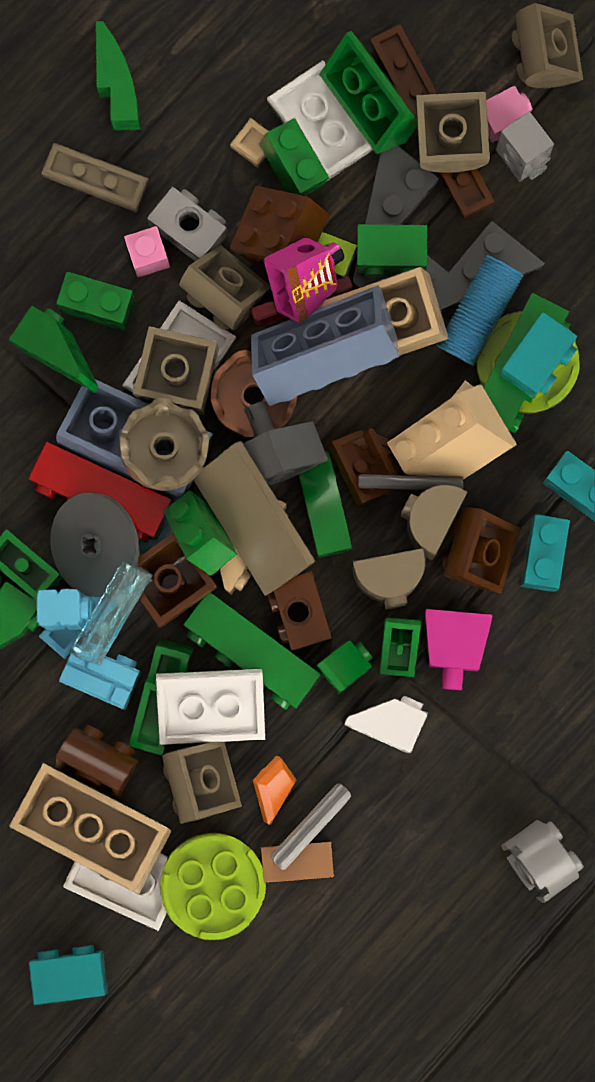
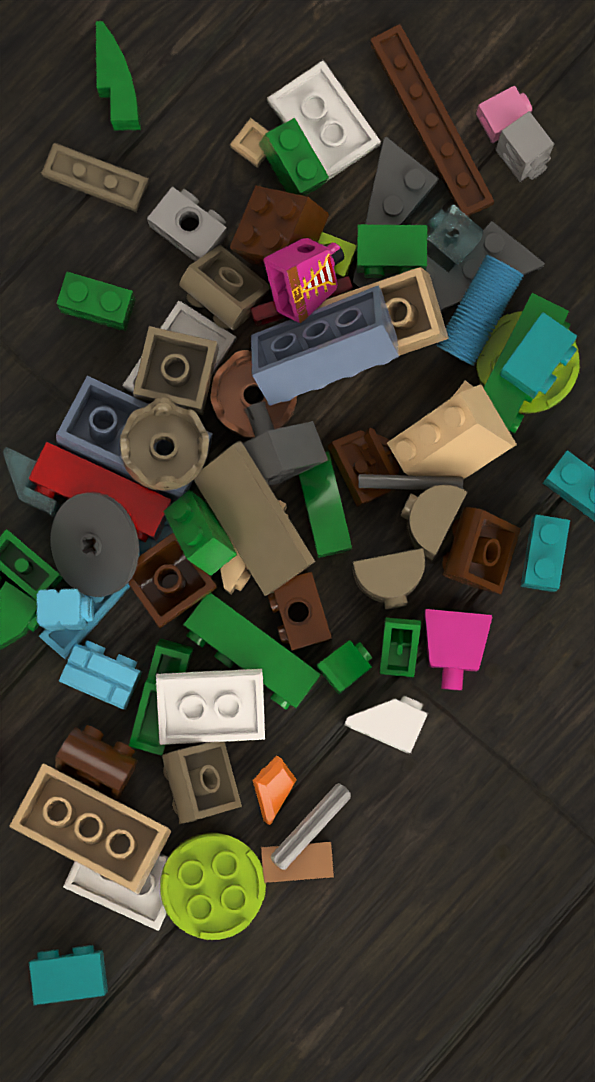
(20, 470): none -> clear light blue slope
(52, 344): green slope -> none
(111, 613): clear light blue tile -> none
(147, 251): bright pink brick -> none
(368, 95): green slope -> none
(452, 131): dark tan brick -> none
(459, 244): none -> clear light blue brick
(542, 859): light grey brick -> none
(546, 47): dark tan brick -> none

